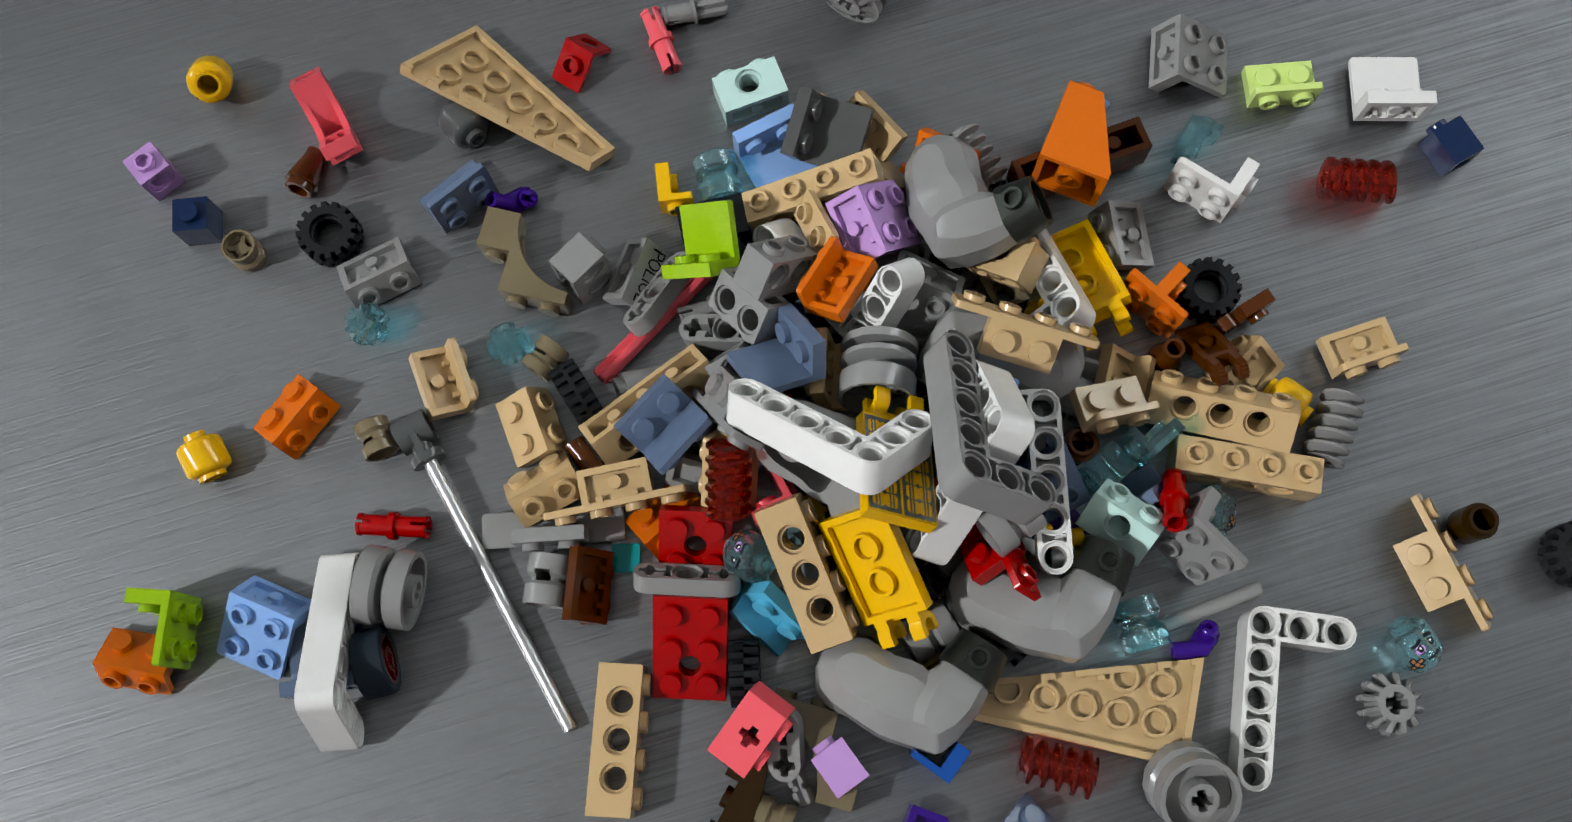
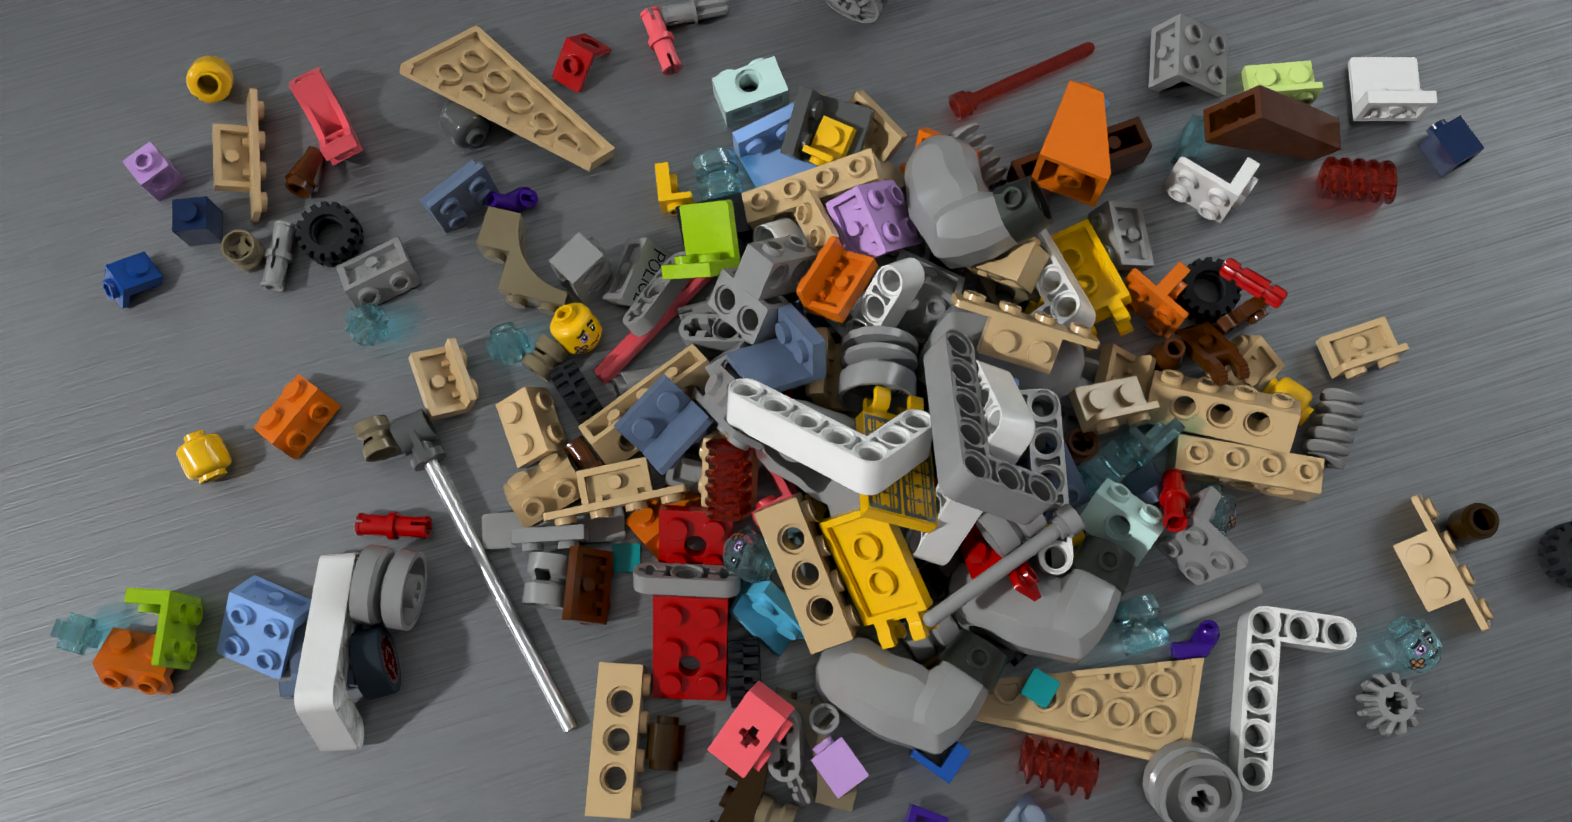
(76, 633): none -> clear light blue gear
(130, 277): none -> blue bracket
(238, 157): none -> tan bracket
(278, 256): none -> light grey pin
(576, 328): none -> yellow head
(665, 743): none -> dark brown brick
(820, 715): none -> light grey hinge
(830, 141): none -> yellow bracket
(964, 103): none -> clear red piece
(1039, 688): none -> teal piece
(1063, 524): none -> light grey piece
(1253, 283): none -> red axle
(1272, 125): none -> reddish brown slope

